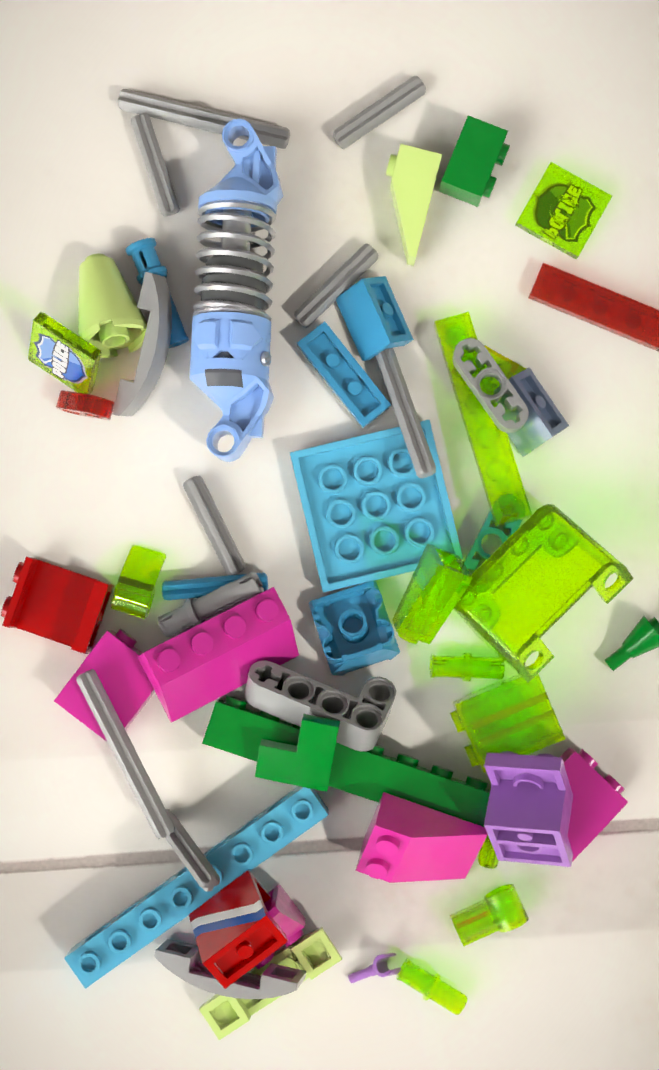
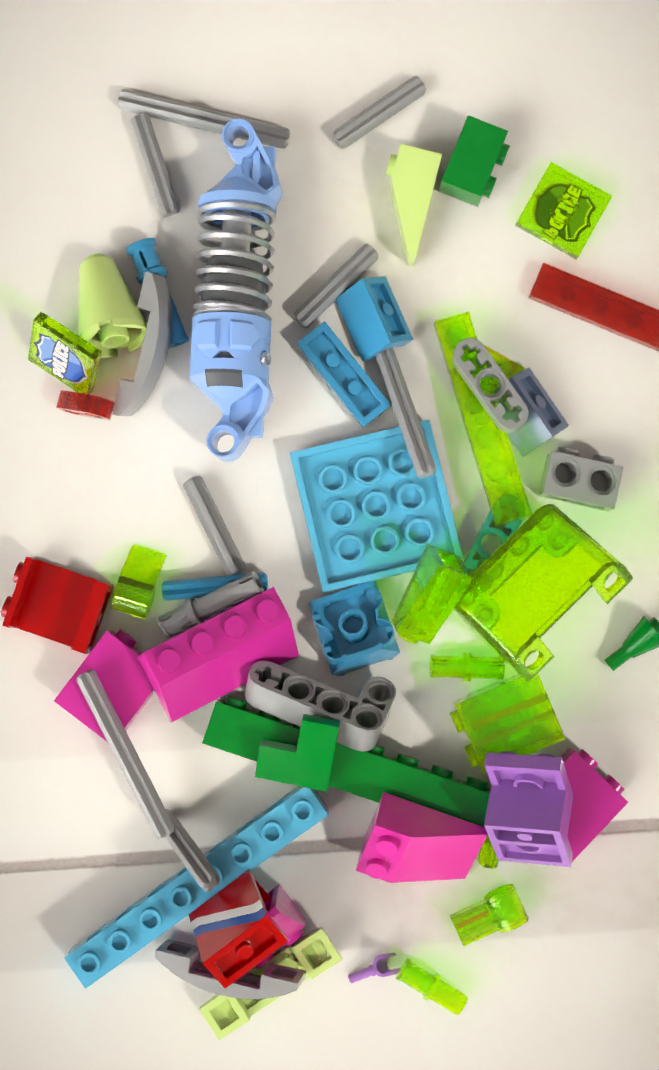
(579, 489): none -> light grey brick

